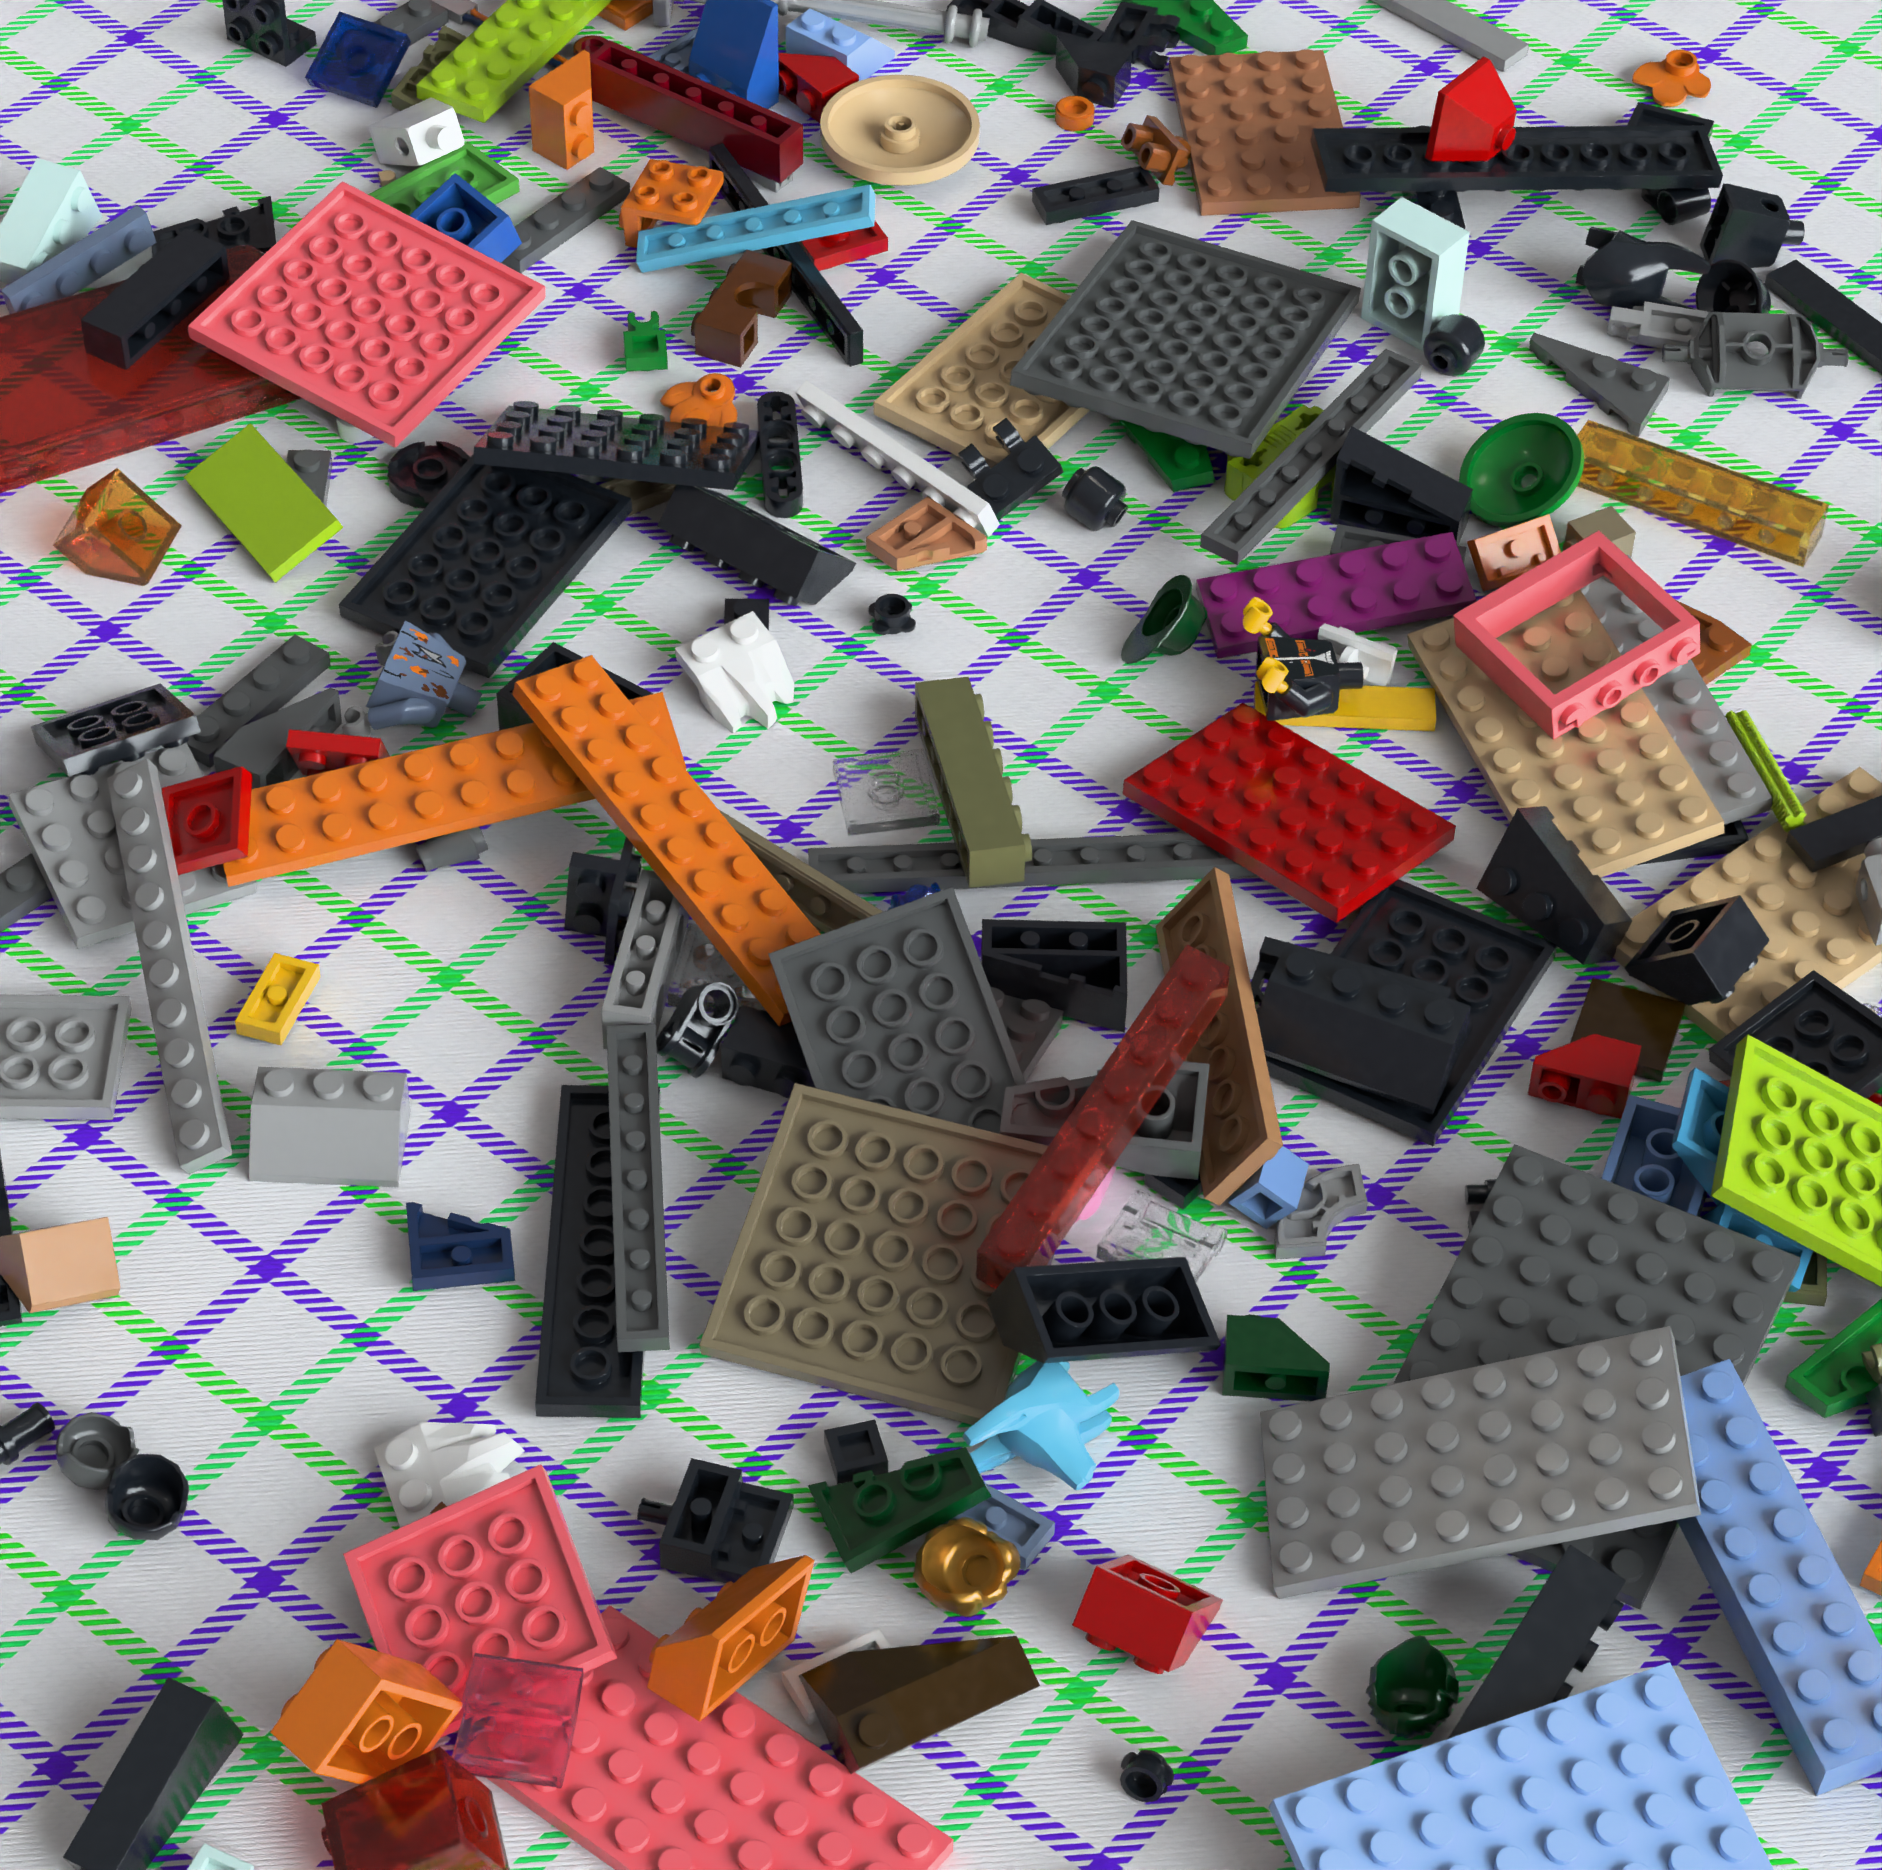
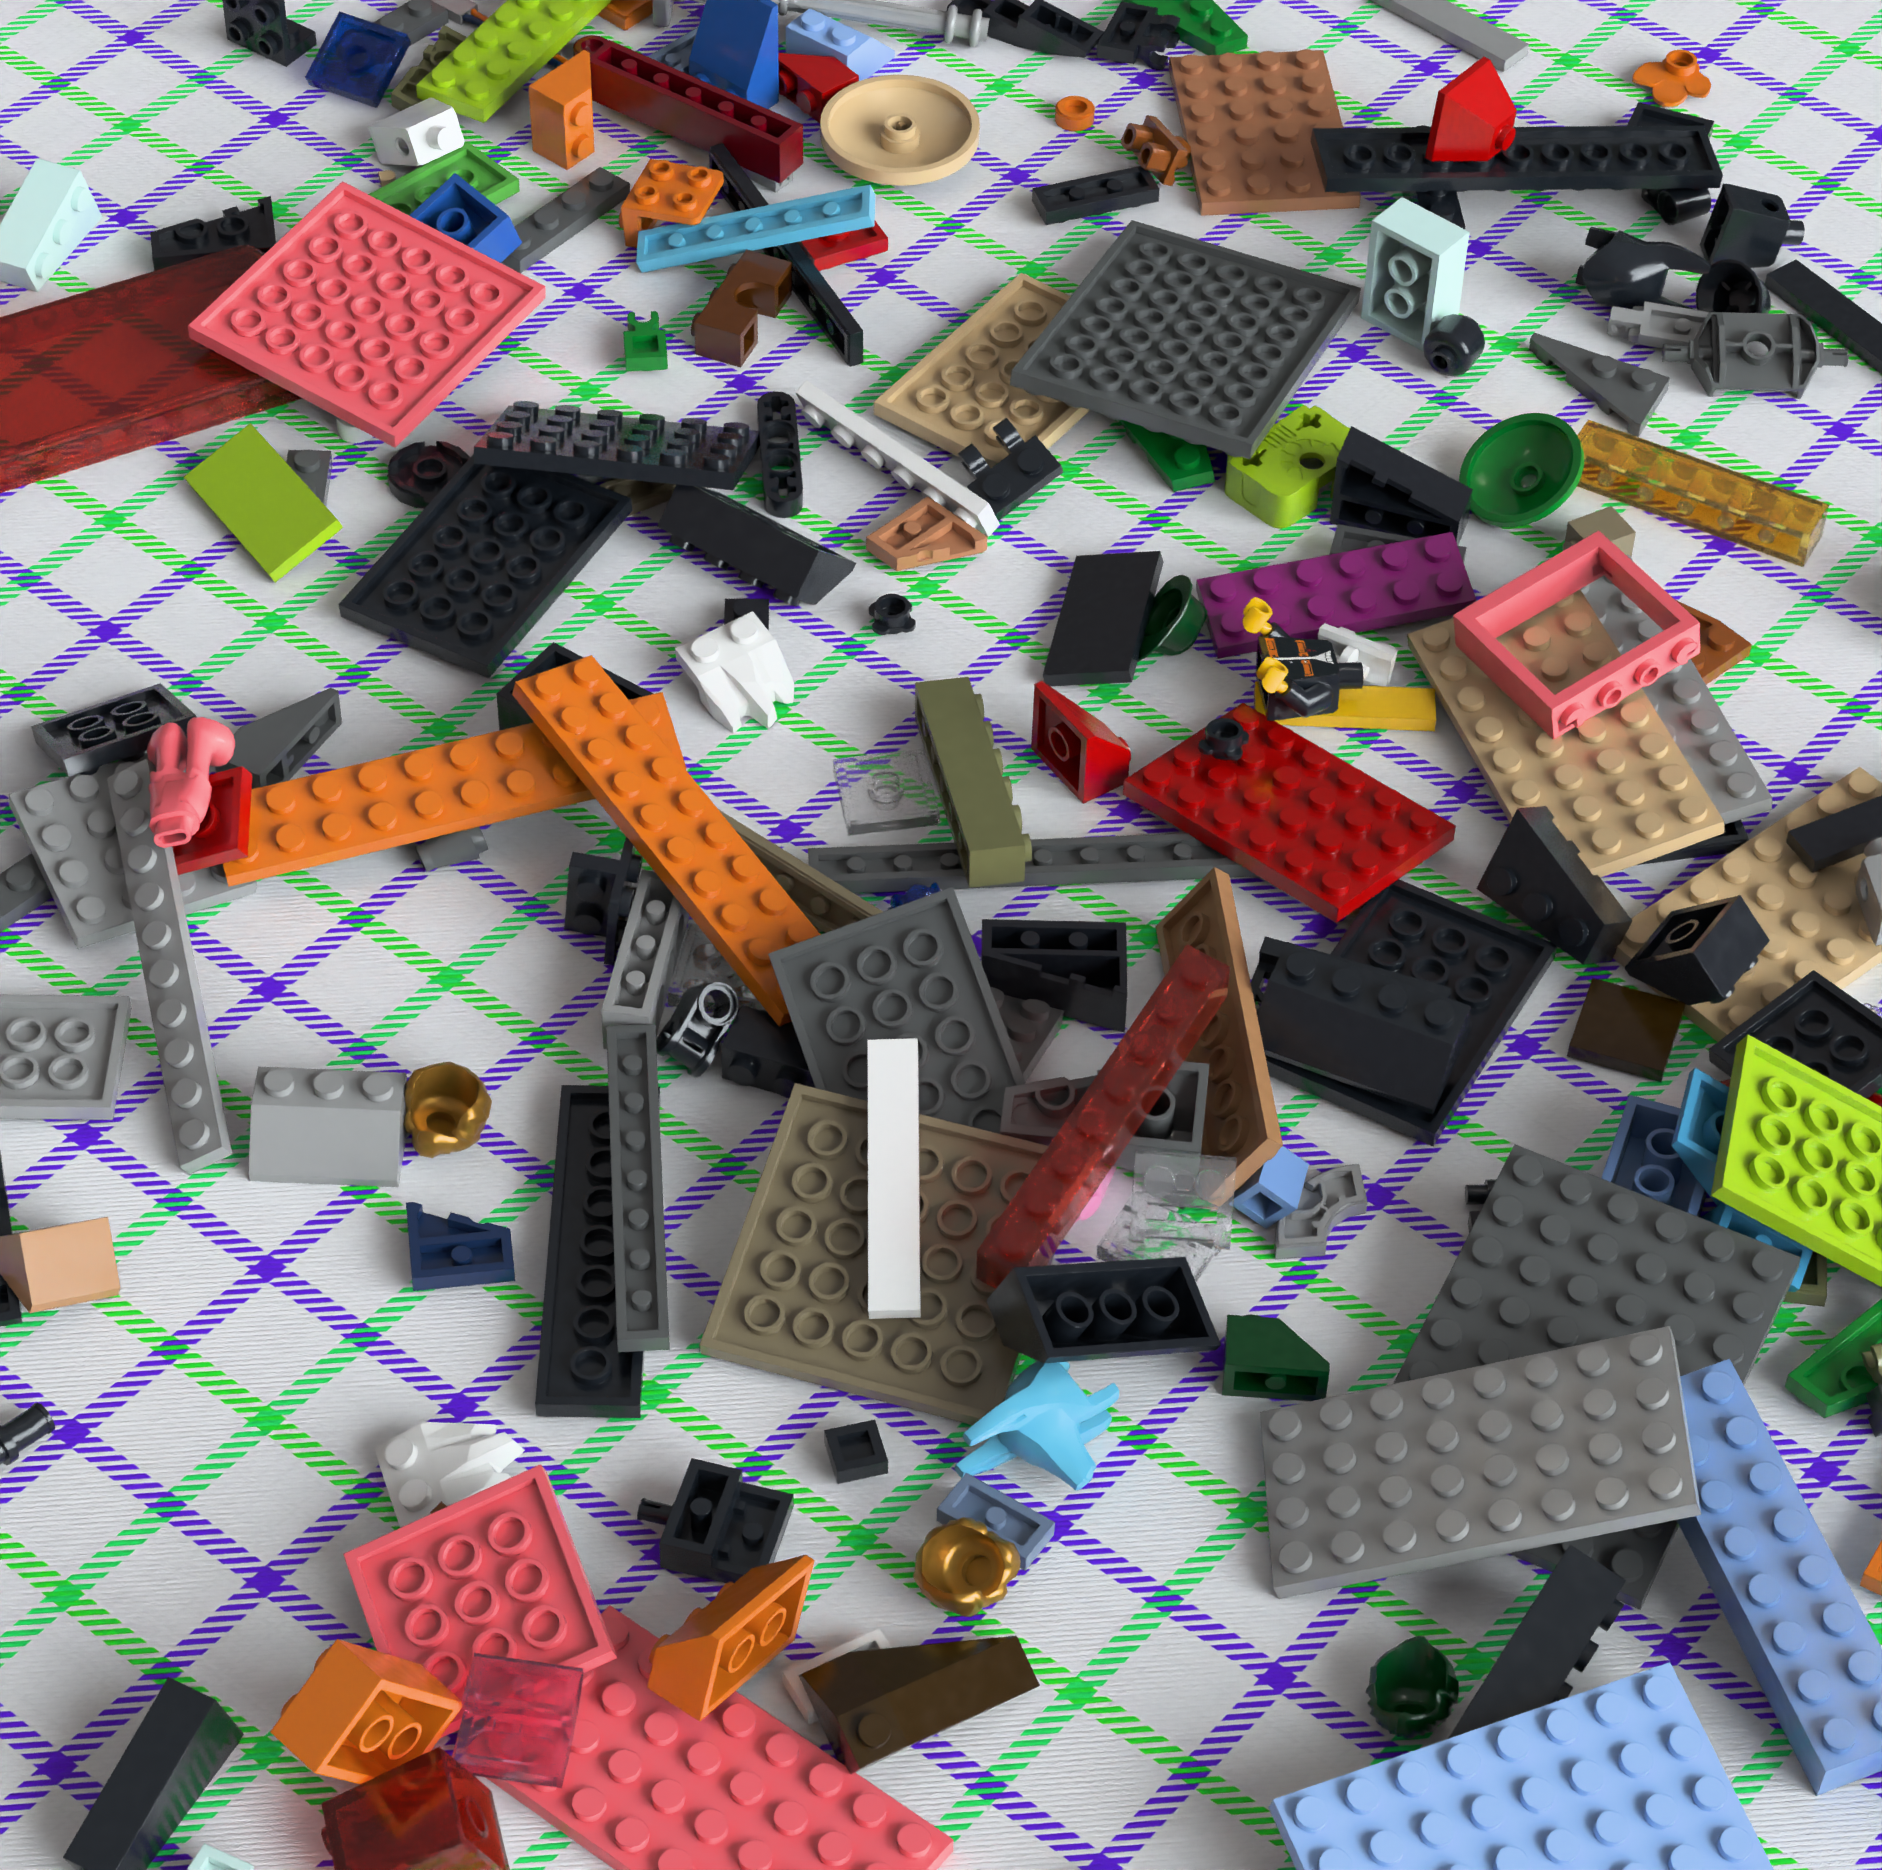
(82, 262): sand blue plate -> none
(92, 1449): dark grey hair -> none
(117, 531): clear orange slope -> none
(146, 1497): black hair -> none
(155, 299): black brick -> none
(179, 797): none -> coral piece
(258, 695): dark grey plate -> none
(277, 999): yellow plate -> none
(327, 751): red plate -> none
(414, 684): sand blue torso -> none
(445, 1108): none -> pearl gold hair
(698, 401): orange plate -> none
(893, 1179): none -> white tile
(898, 1506): dark green wing -> none
(1077, 745): none -> red slope
(1093, 68): black slope -> none
(1095, 498): black head -> none
(1103, 619): none -> black tile
(1145, 1613): red slope -> none
(1145, 1775): black plate -> none
(1183, 1182): none -> clear plate
(1224, 739): none -> black plate
(1309, 457): dark grey plate -> none
(1513, 551): bracket -> none
(1587, 1074): red slope -> none
(1784, 802): lime axle -> none

